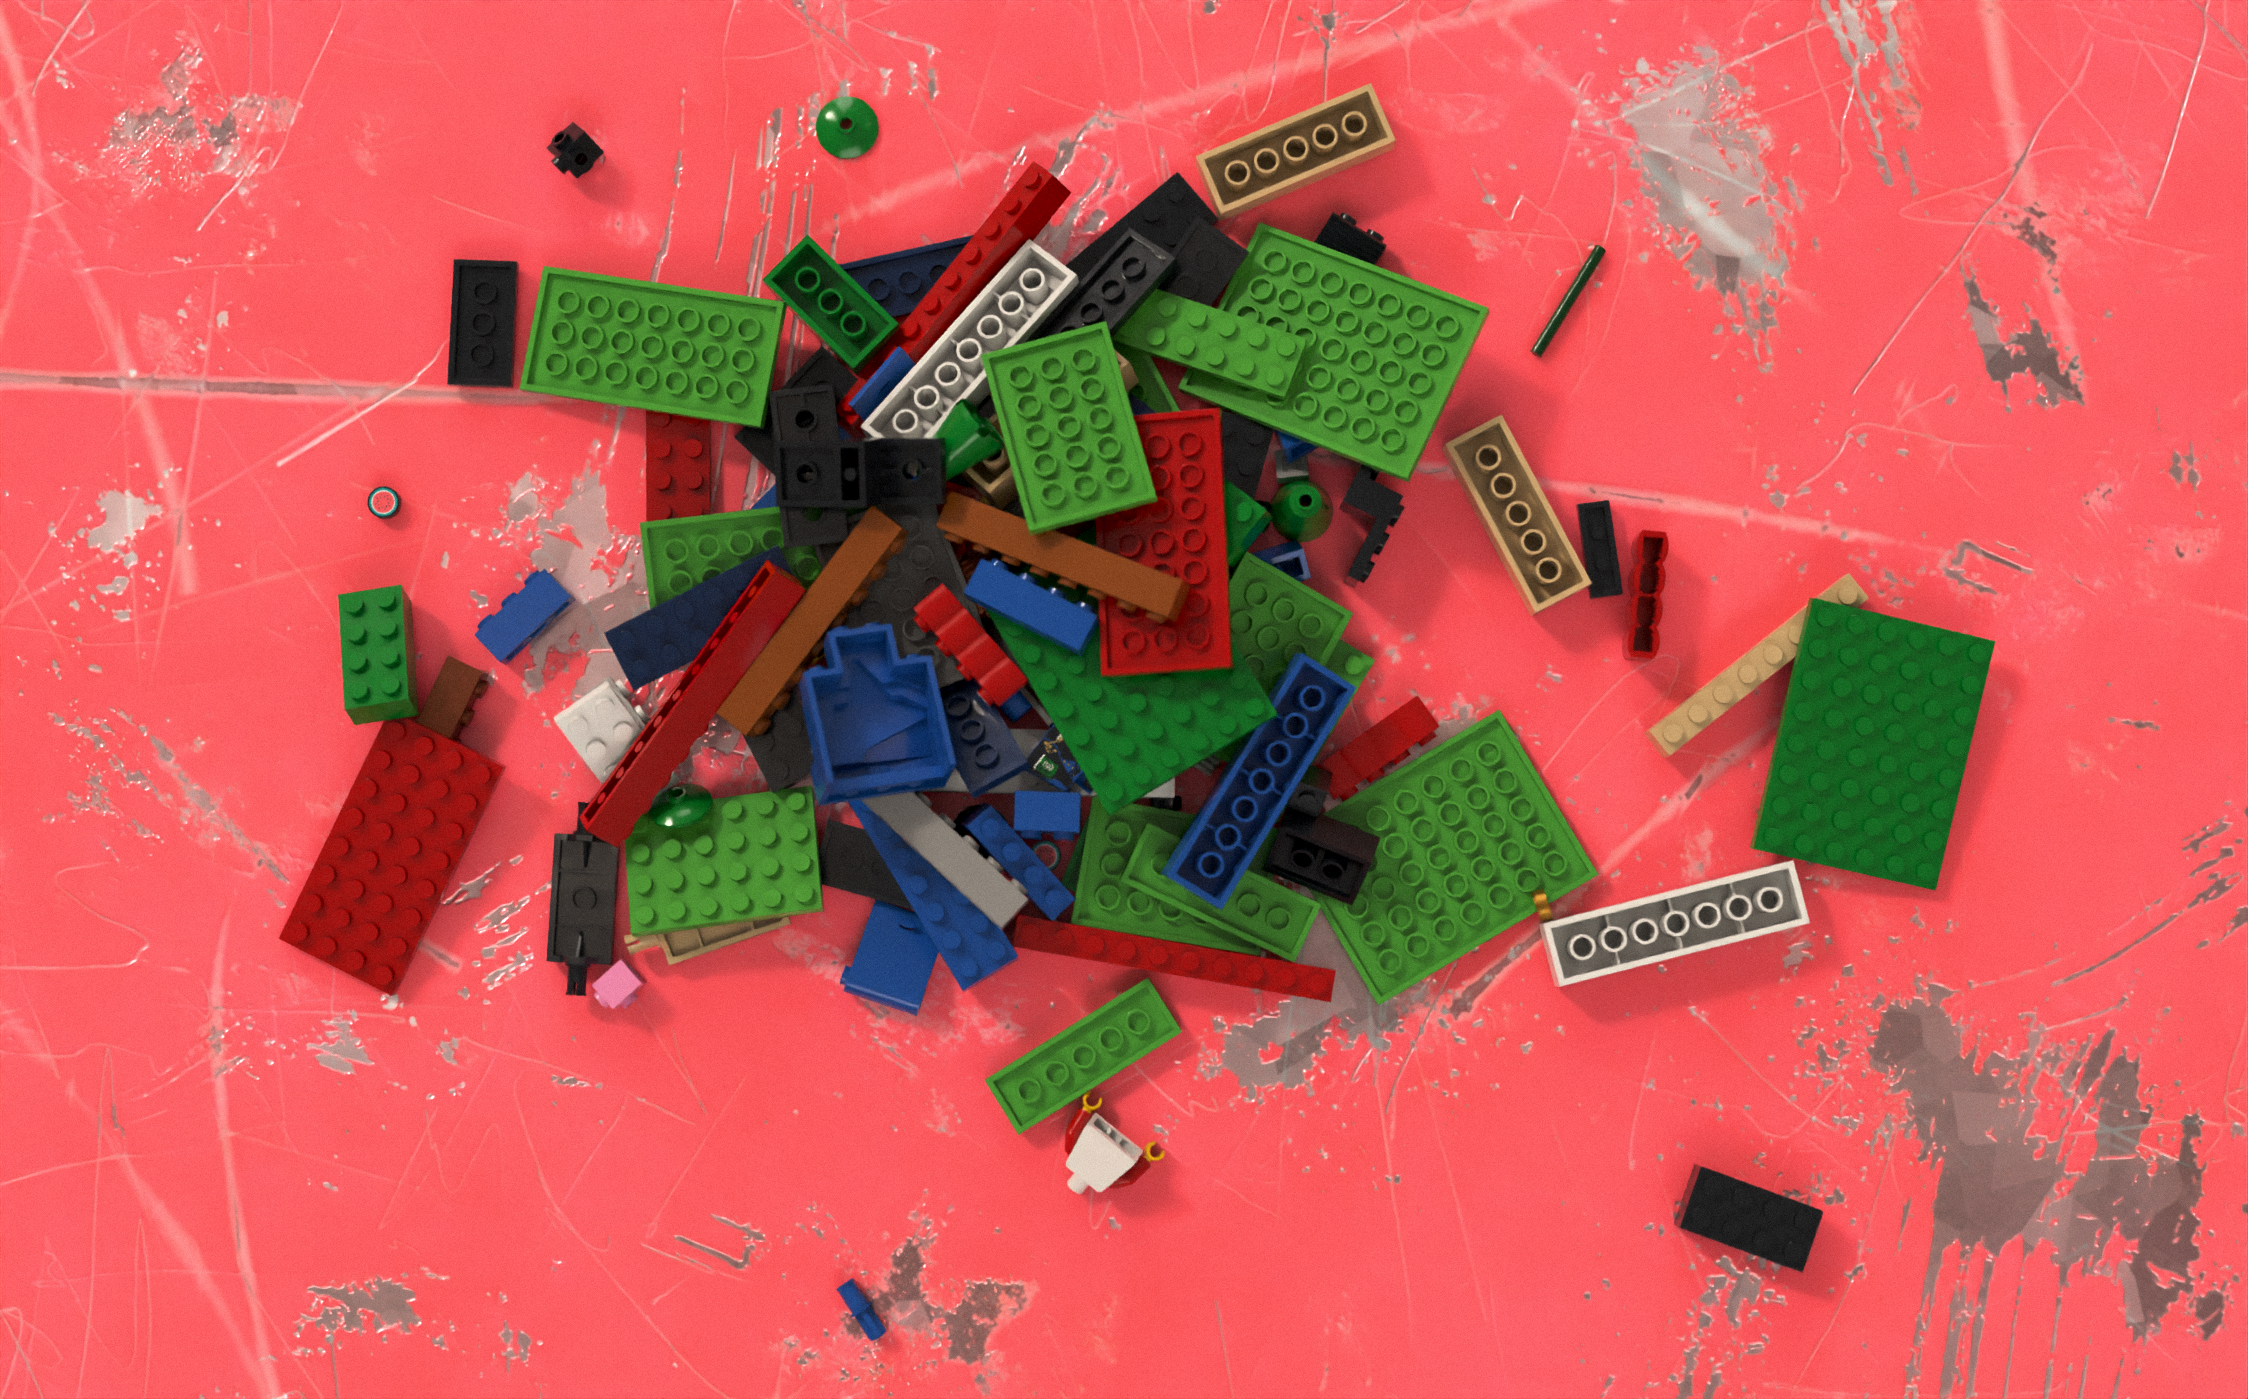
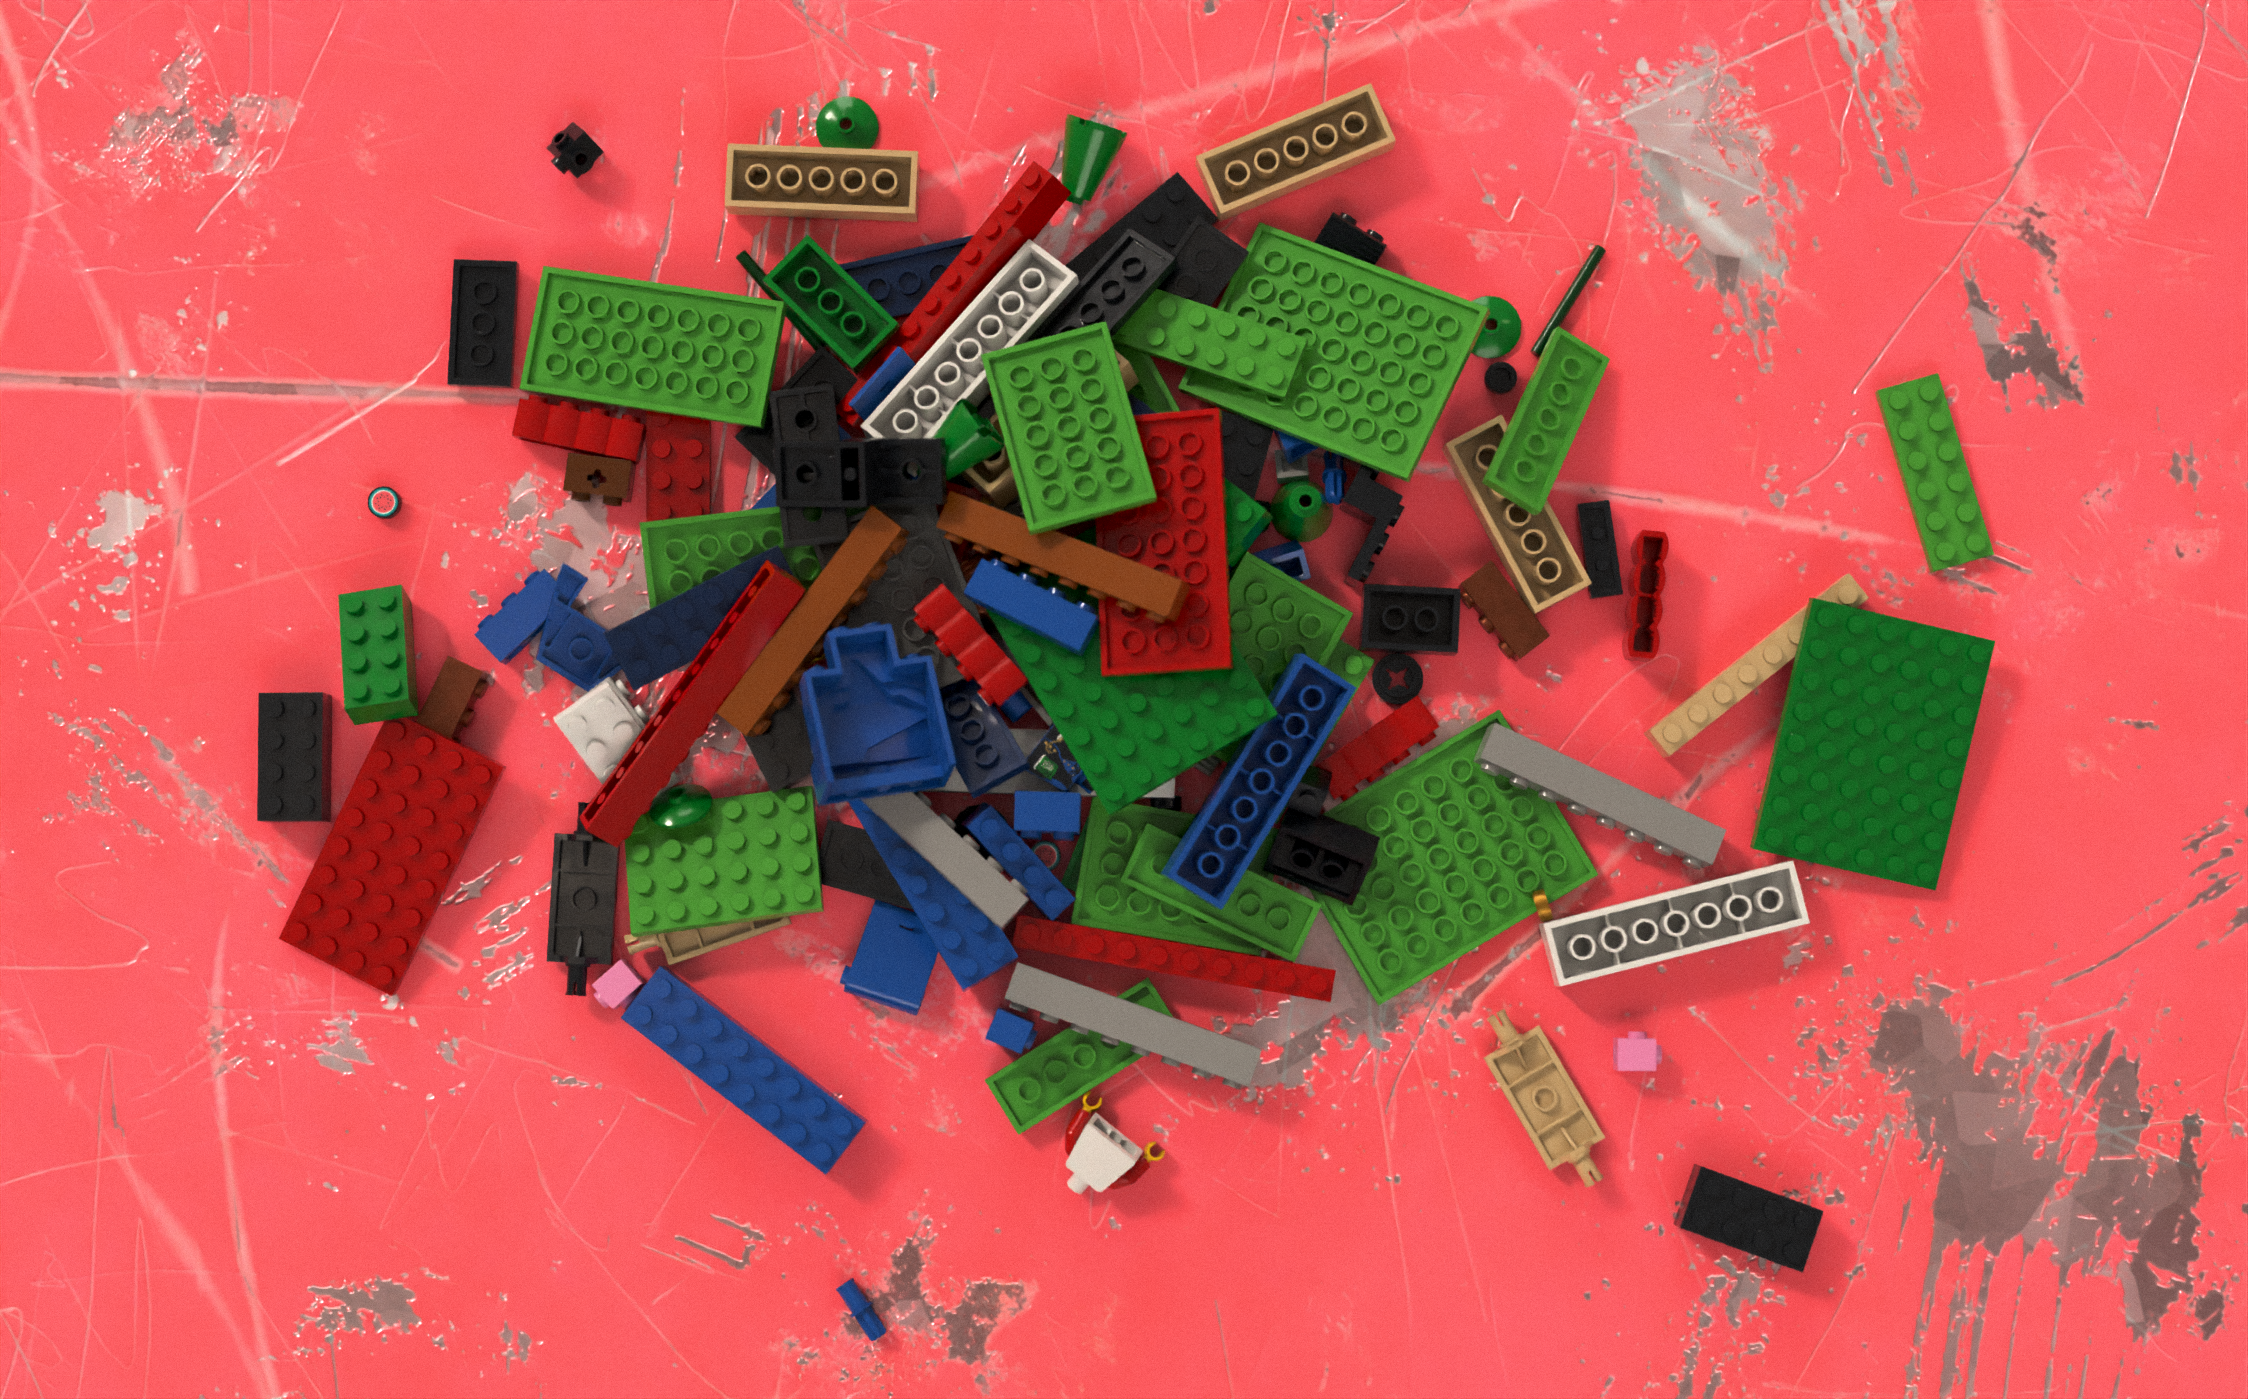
(294, 757): none -> black brick
(570, 640): none -> blue wing
(578, 430): none -> red brick
(584, 468): none -> reddish brown brick
(744, 1069): none -> blue brick
(758, 274): none -> dark green bar
(822, 182): none -> tan brick
(1011, 1031): none -> blue brick
(1087, 156): none -> green cone
(1133, 1024): none -> light grey brick
(1334, 477): none -> blue axle
(1396, 663): none -> black gear
(1409, 619): none -> black brick
(1500, 378): none -> black tile
(1502, 612): none -> copper brick
(1503, 339): none -> green dish
(1544, 1098): none -> tan plate
(1546, 421): none -> bright green plate
(1599, 796): none -> light grey brick
(1636, 1052): none -> bright pink brick
(1934, 473): none -> bright green plate

